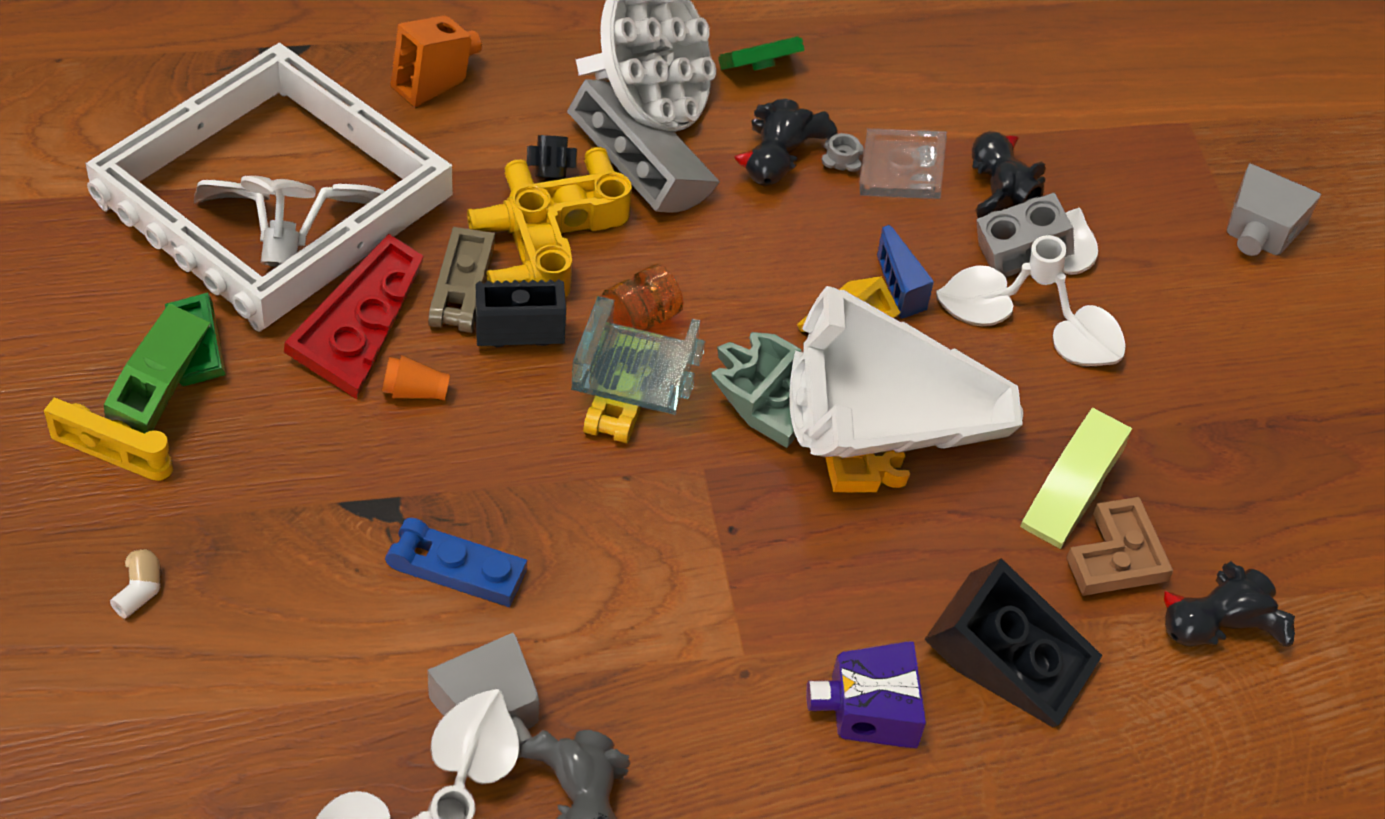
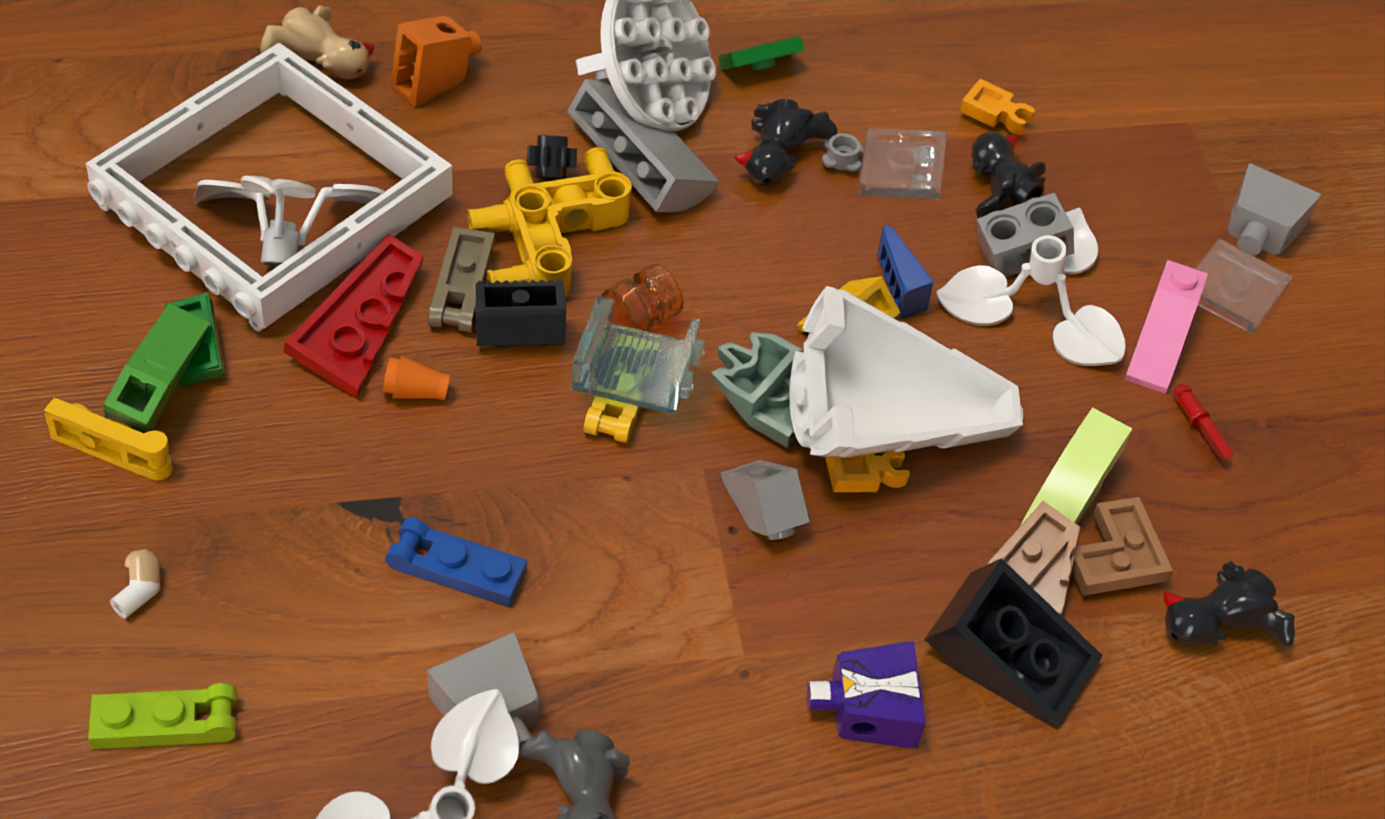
(162, 717): none -> lime plate
(314, 39): none -> tan animal
(767, 497): none -> light grey slope
(994, 105): none -> light orange plate
(1043, 553): none -> wing
(1166, 326): none -> bright pink slope
(1200, 418): none -> red piece
(1240, 286): none -> clear plate

